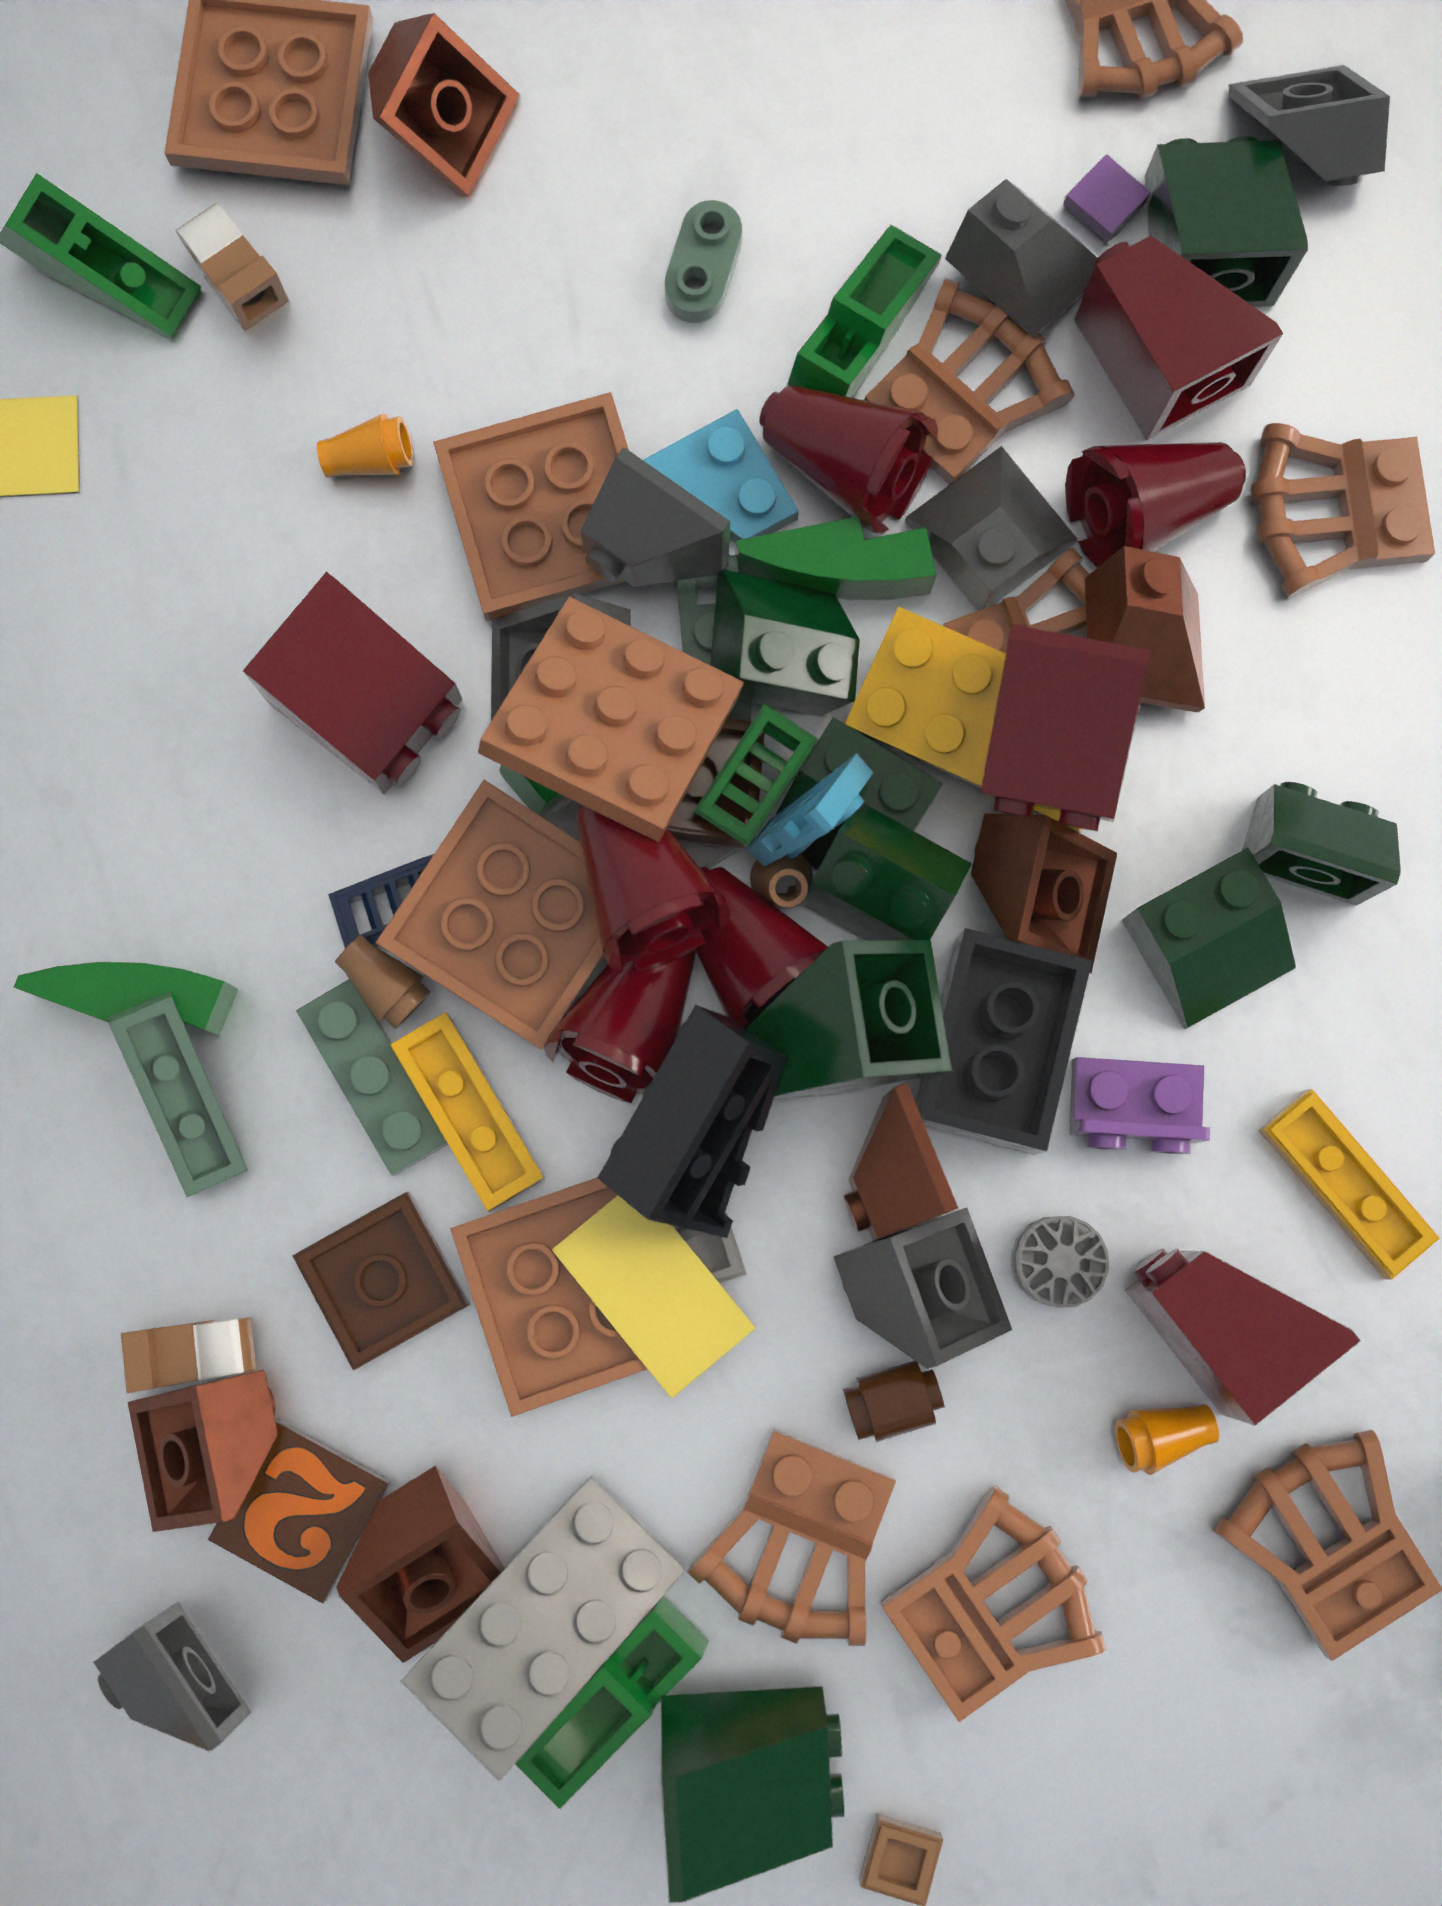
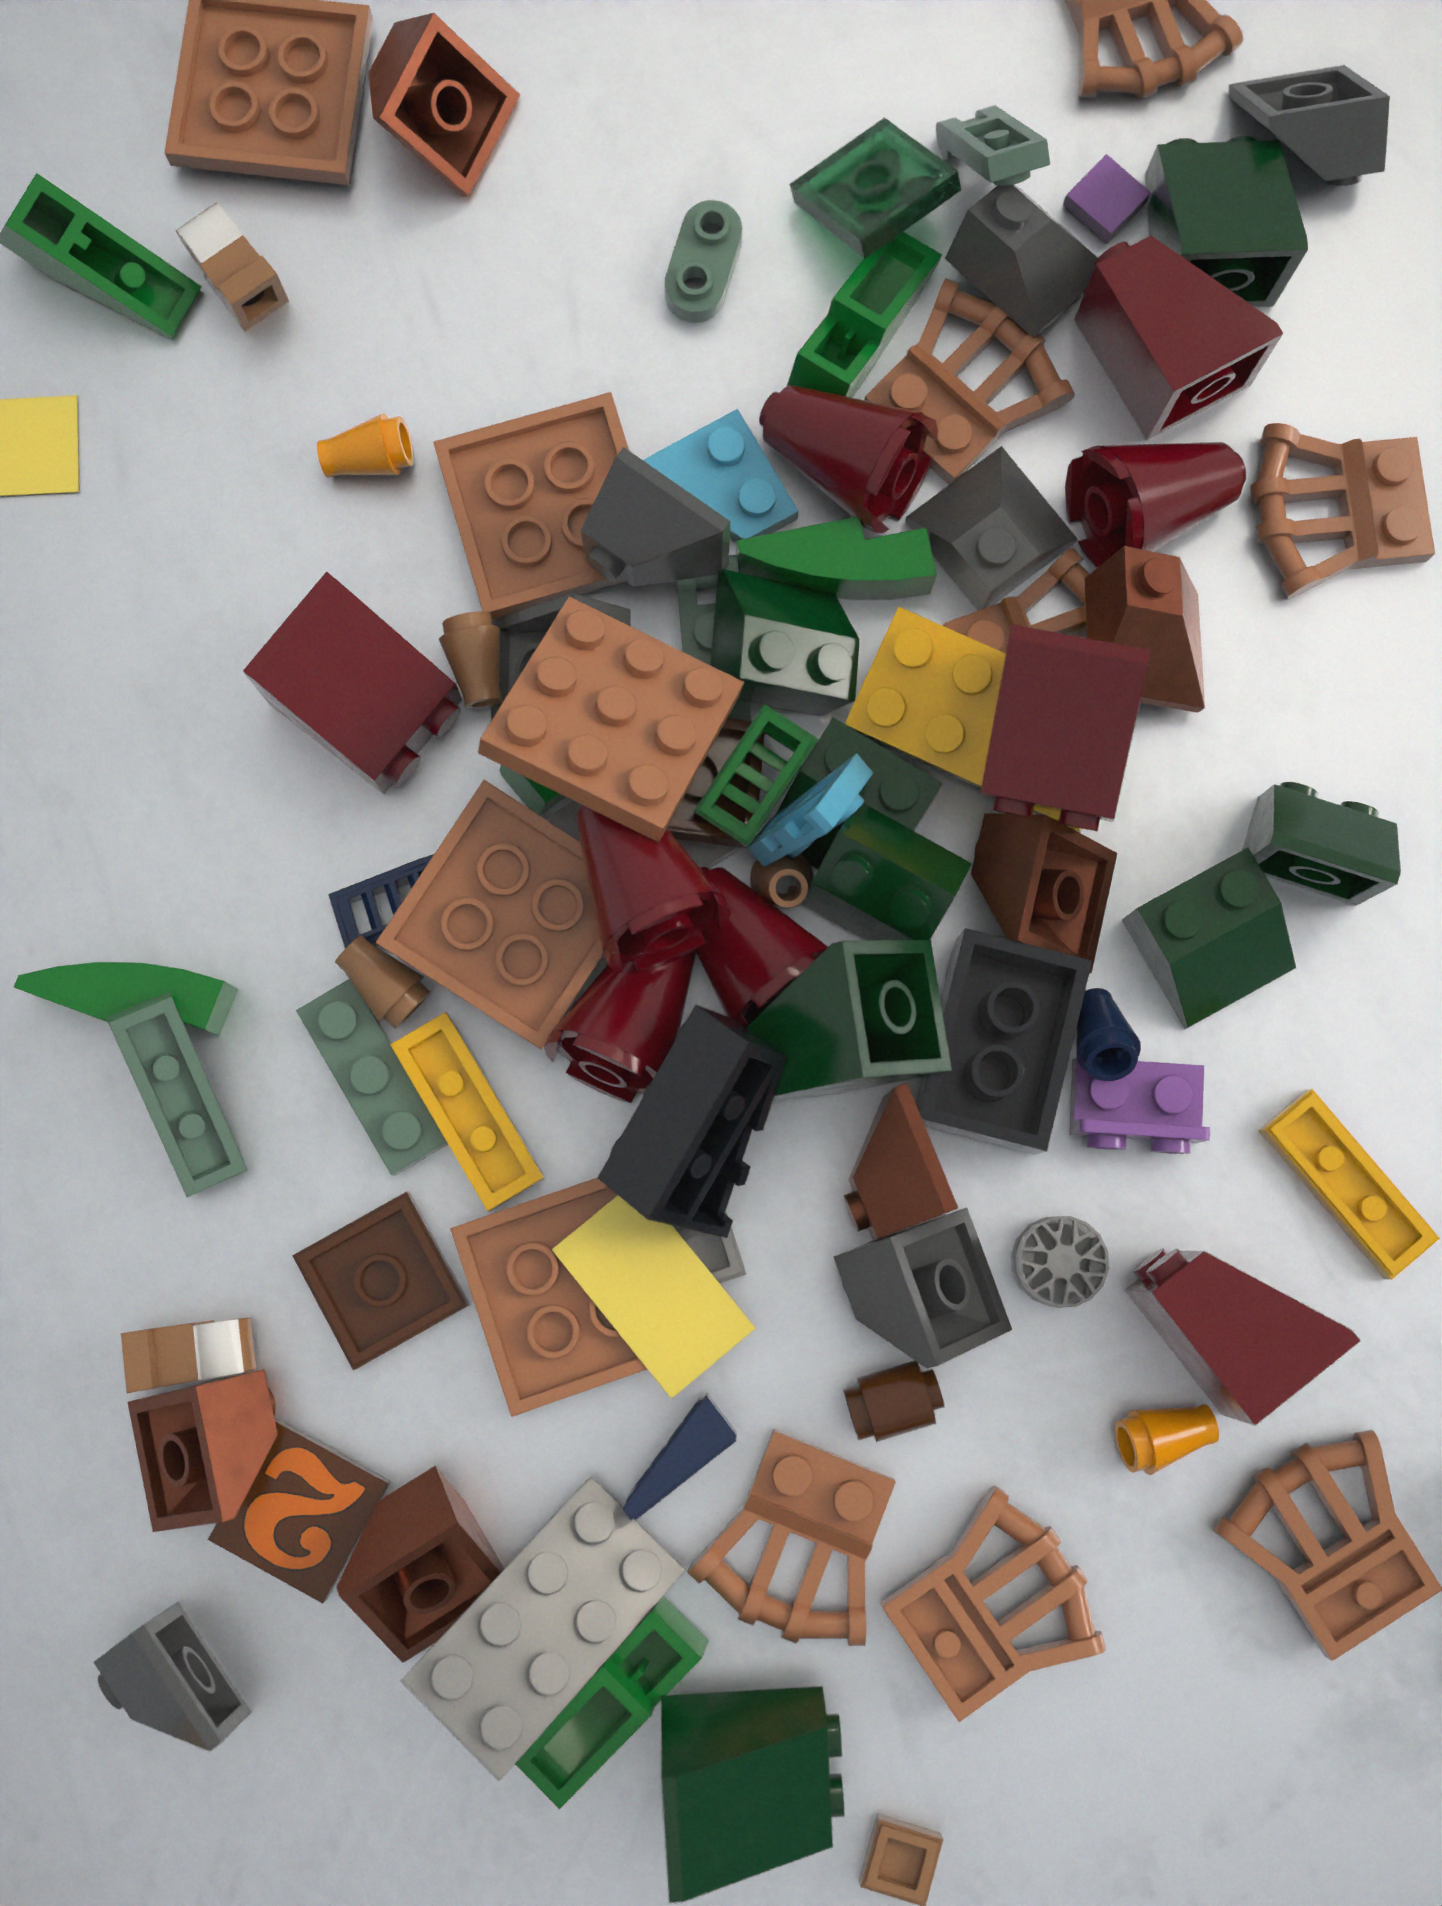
(474, 657): none -> medium nougat cone
(693, 1445): none -> dark blue slope
(875, 187): none -> clear green plate
(994, 145): none -> sand green plate
(1104, 1038): none -> dark blue cone

